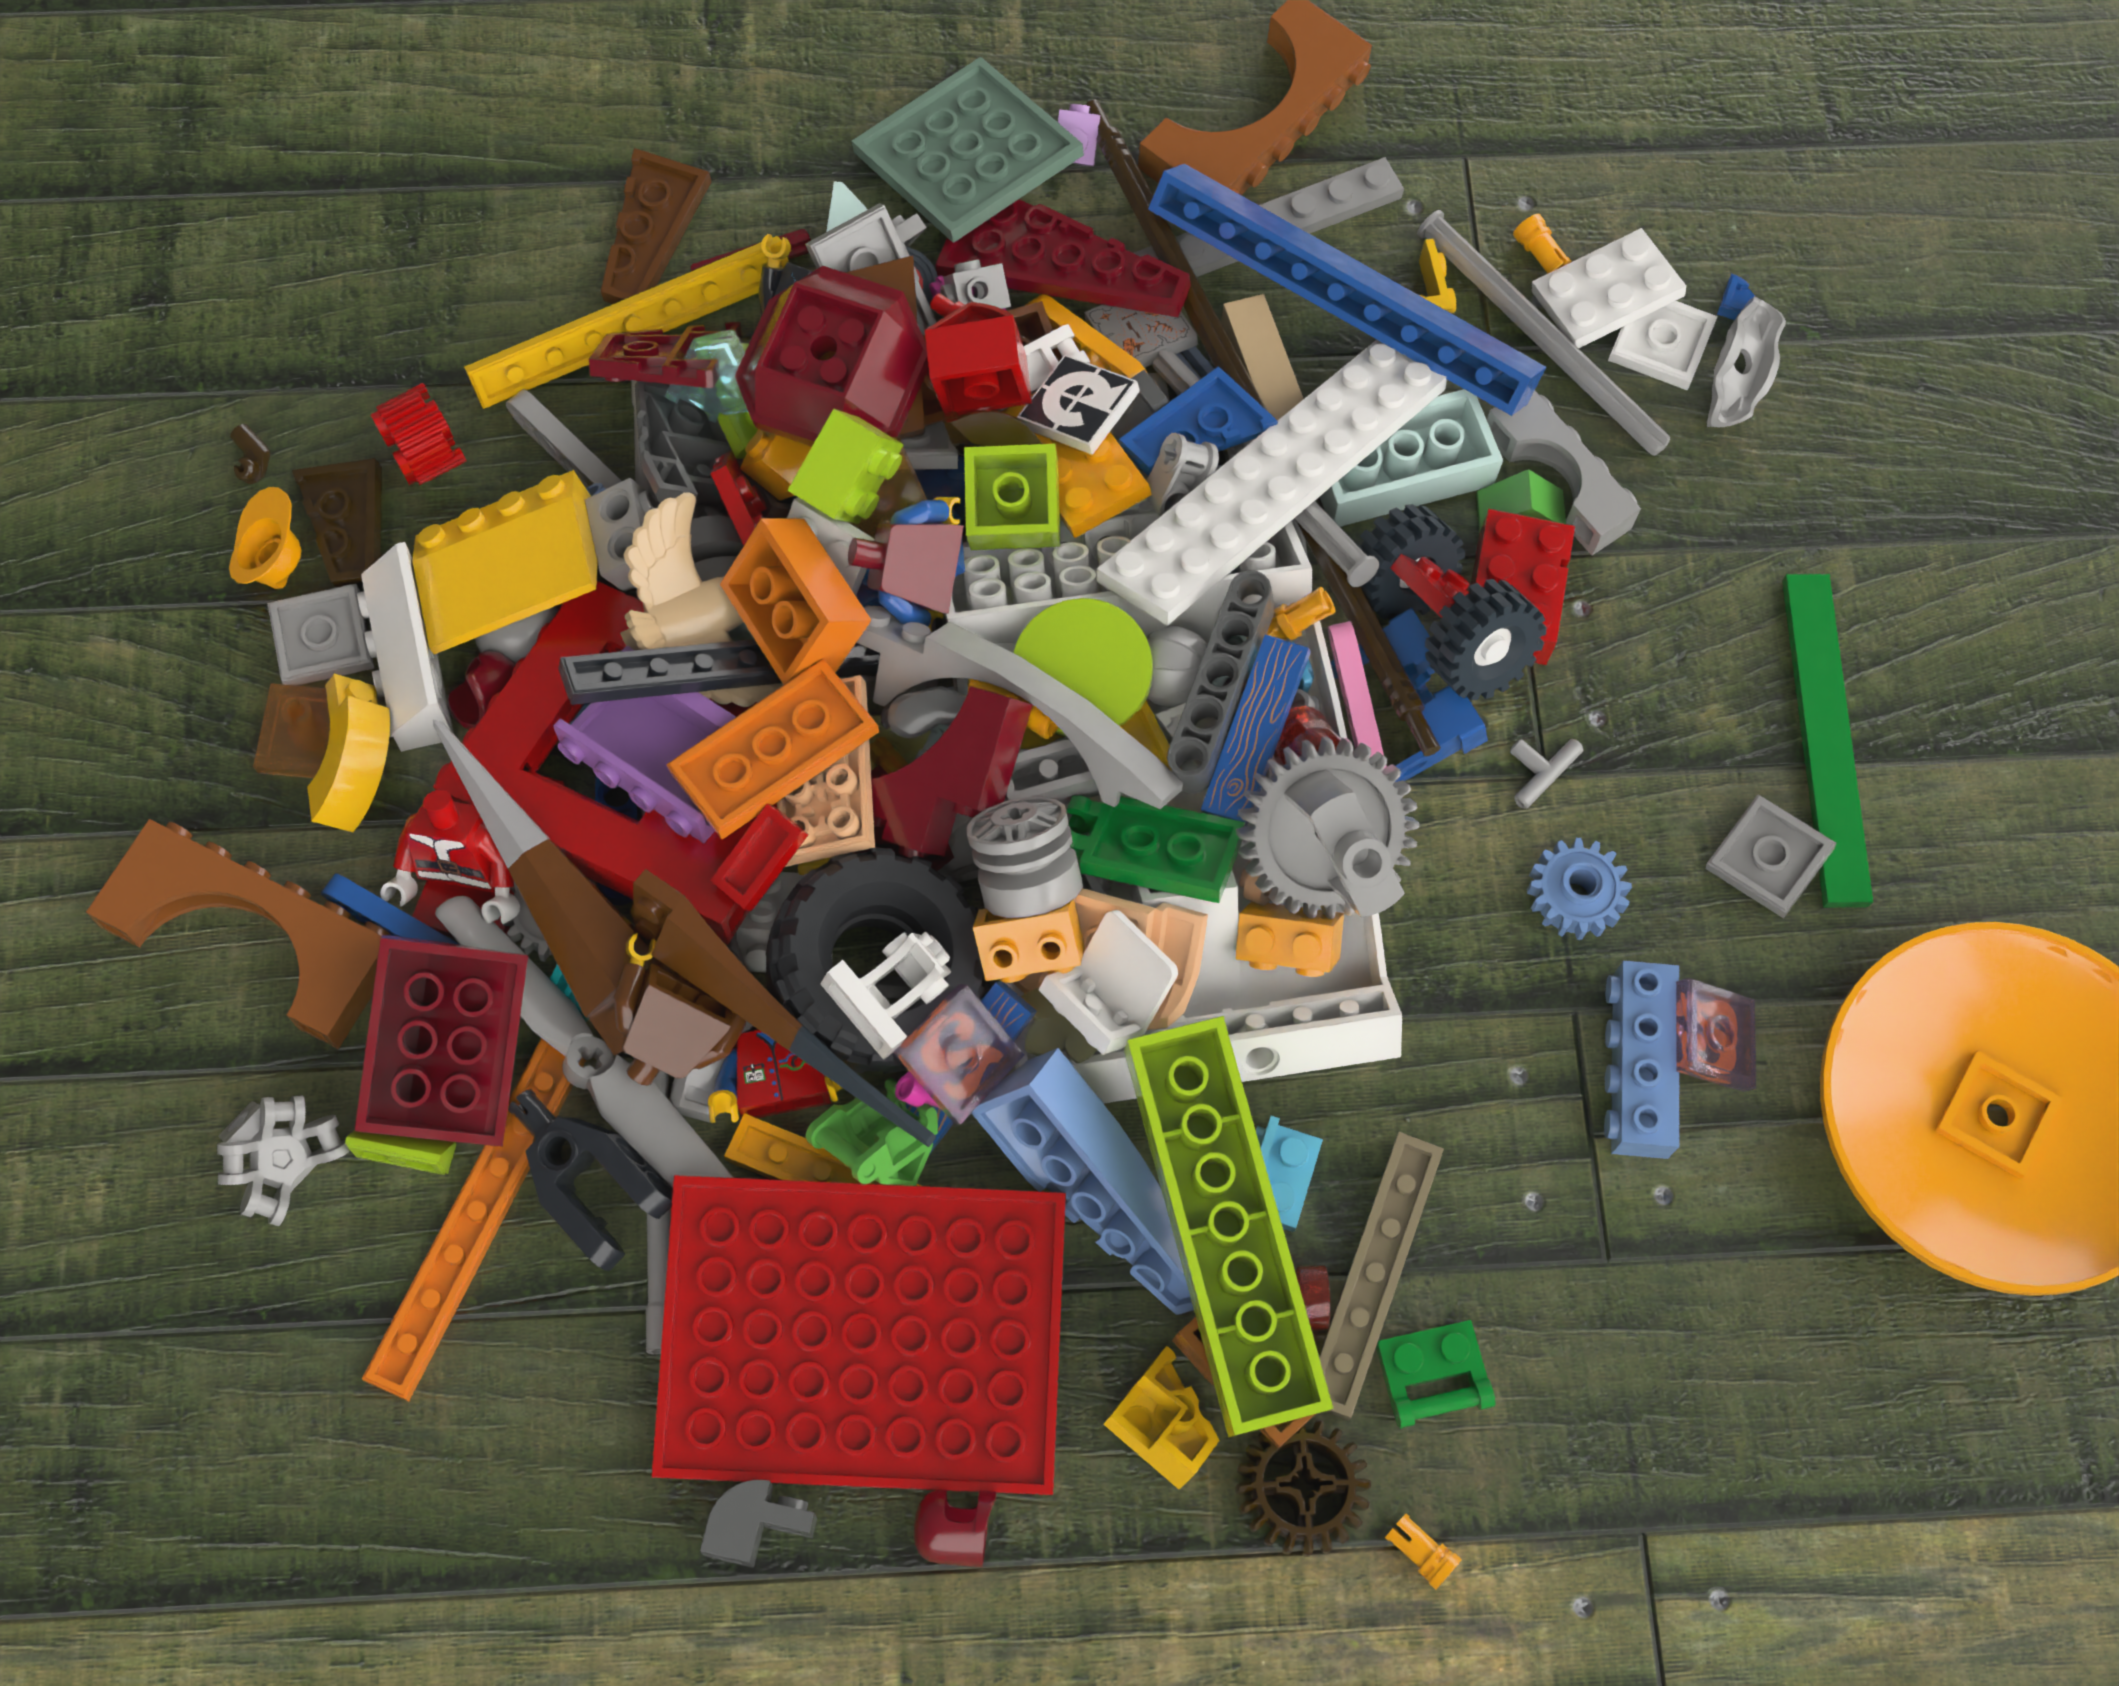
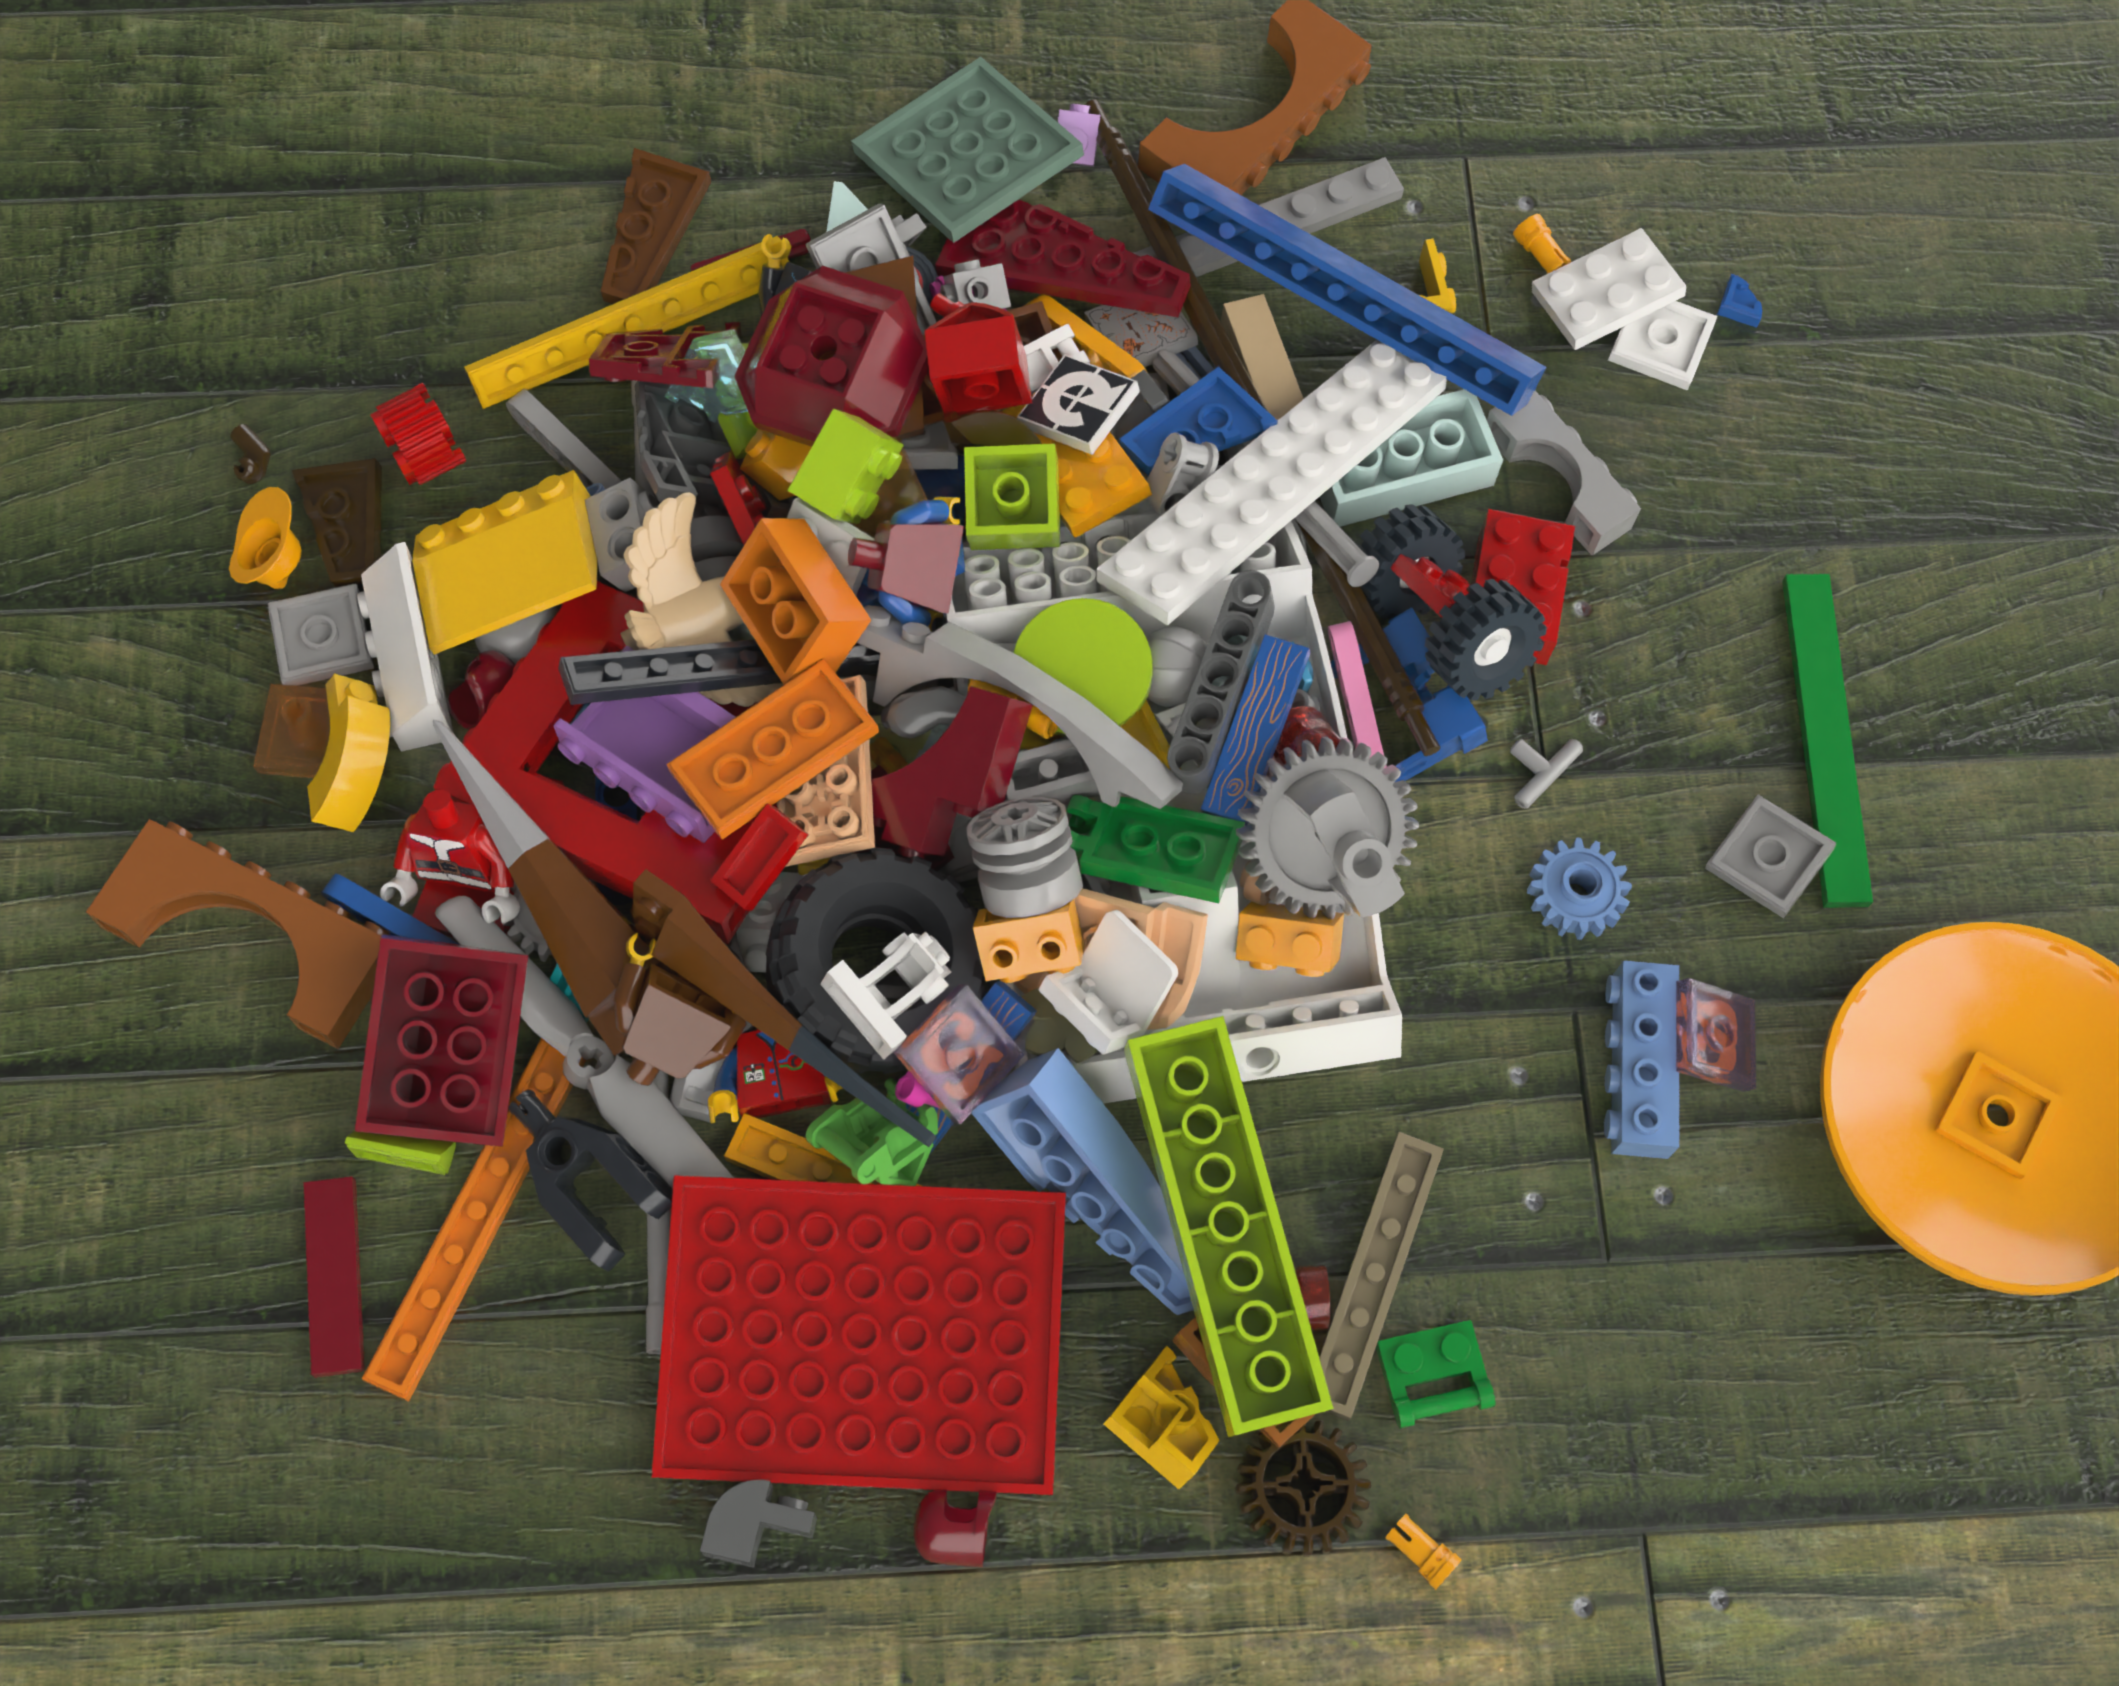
(275, 1154): light grey piece -> none
(333, 1277): none -> dark red tile
(1289, 1165): medium azure bracket -> none
(1293, 619): light orange pin -> none
(1522, 495): bright green slope -> none
(1544, 333): light grey axle -> none
(1756, 337): light grey piece -> none

